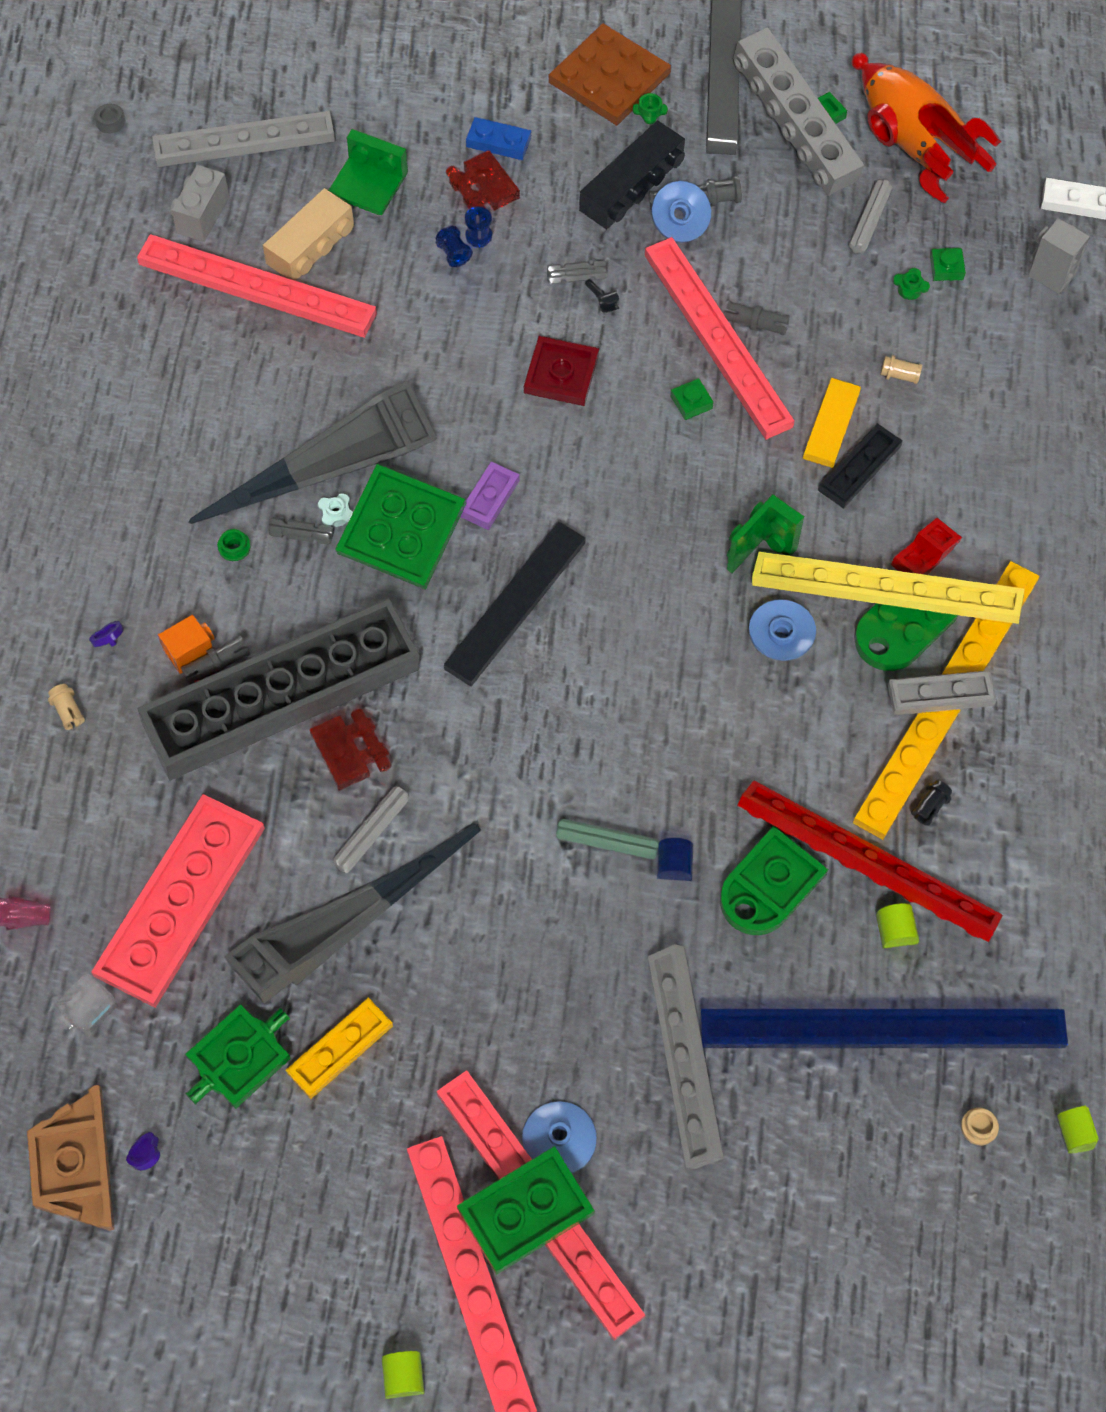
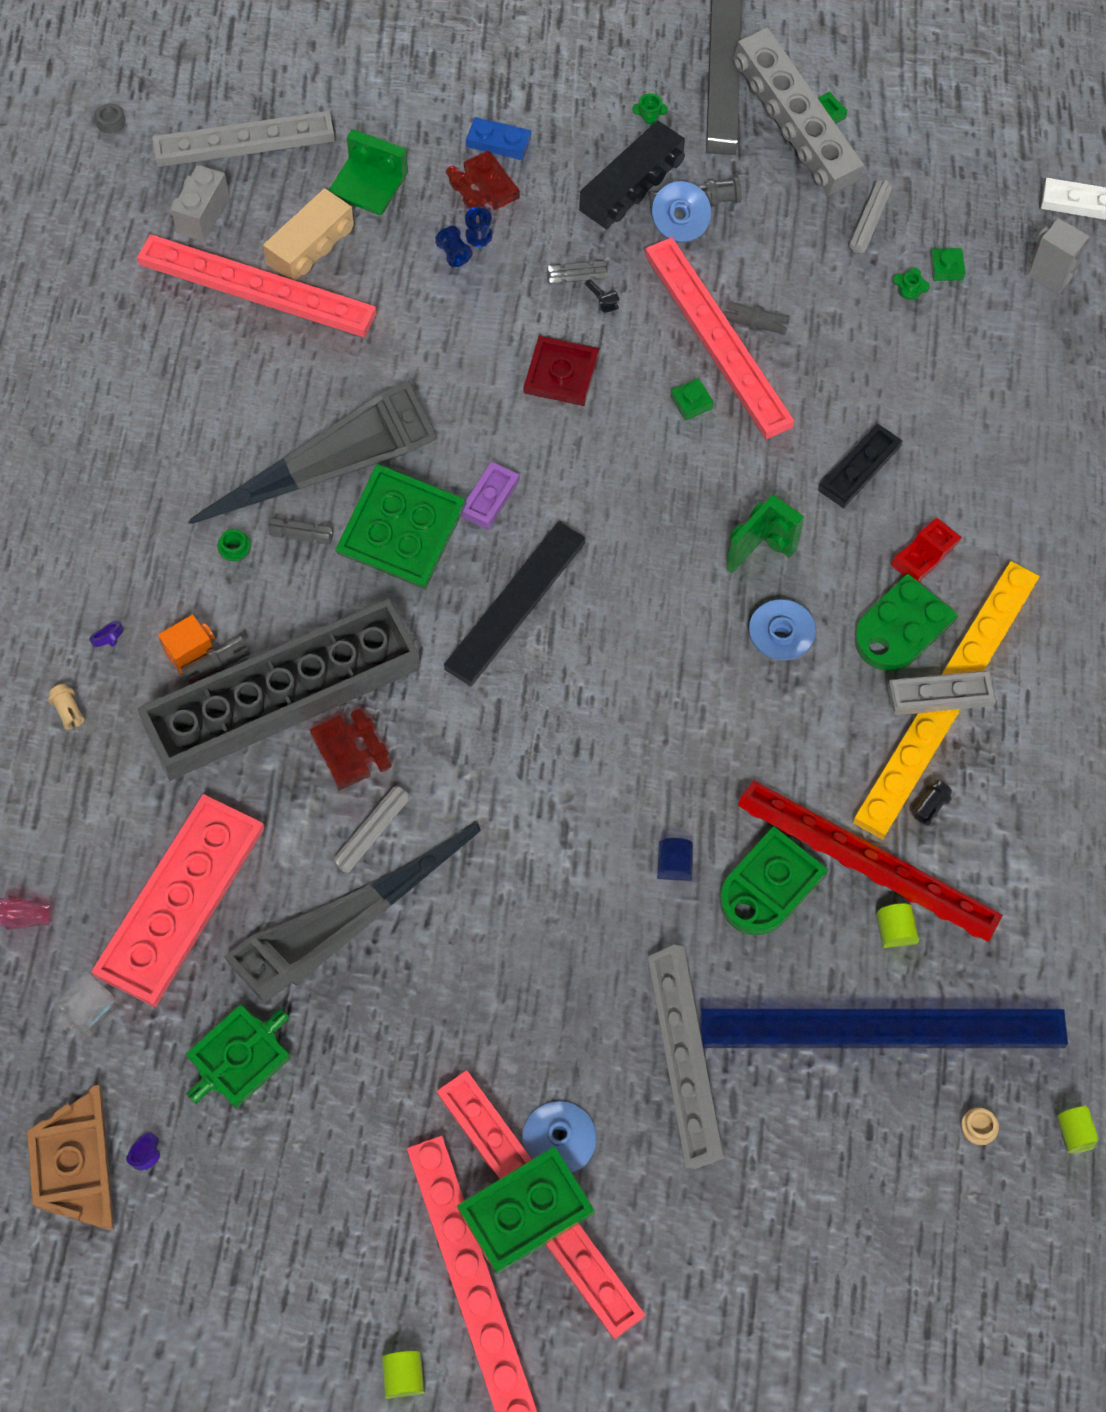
(339, 517): light aqua plate -> none
(339, 1048): yellow tile -> none
(607, 838): sand green axle -> none
(609, 73): dark orange plate -> none
(832, 423): yellow tile -> none
(888, 587): light yellow plate -> none
(901, 369): tan pin -> none
(913, 114): piece -> none

